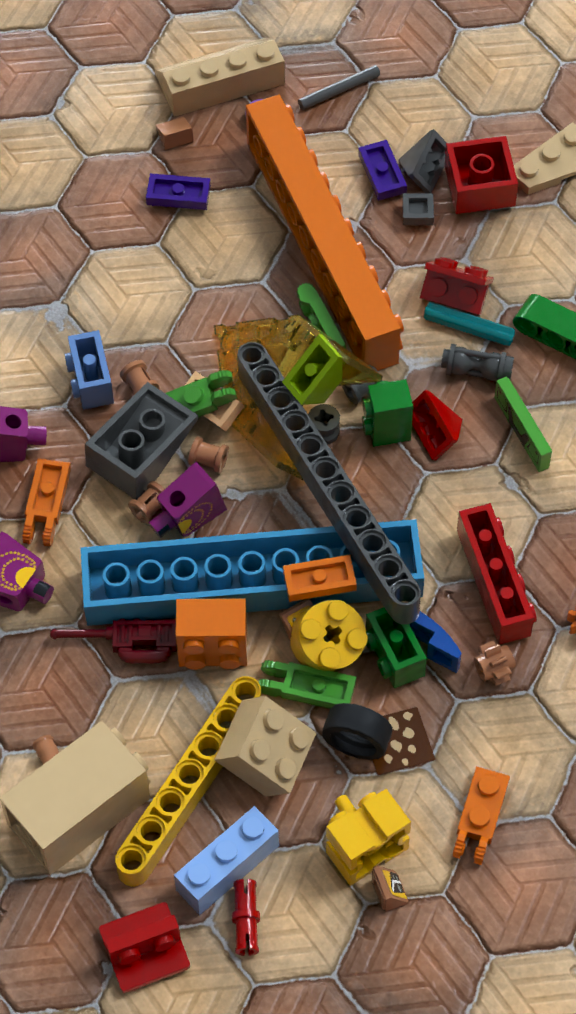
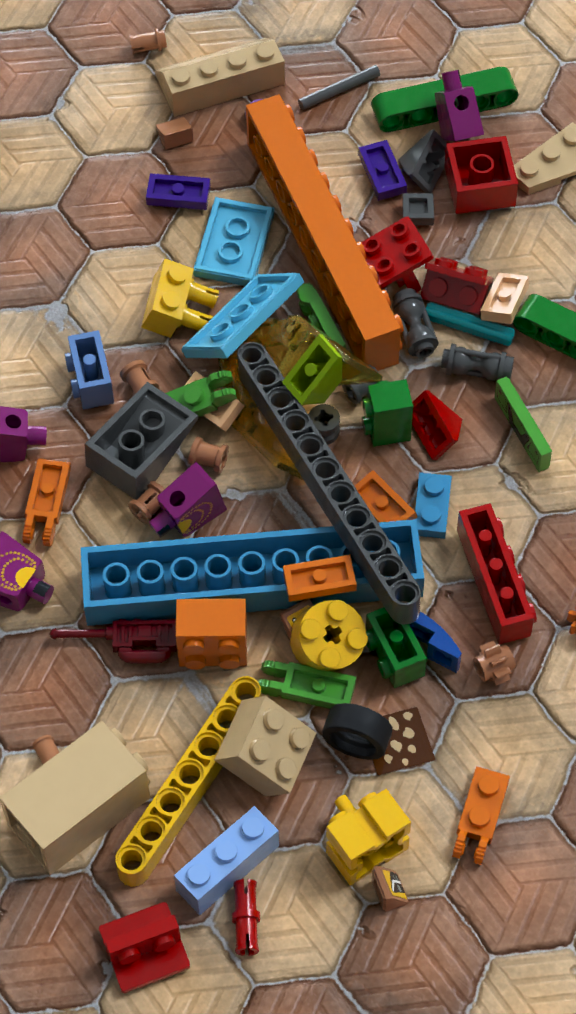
(148, 41): none -> nougat pin
(168, 297): none -> yellow brick
(234, 241): none -> medium azure tile
(242, 315): none -> medium azure tile
(383, 500): none -> orange plate
(397, 253): none -> red bracket
(417, 103): none -> green beam
(420, 338): none -> dark grey piece
(432, 504): none -> dark azure plate
(459, 121): none -> magenta torso
(504, 298): none -> light nougat plate

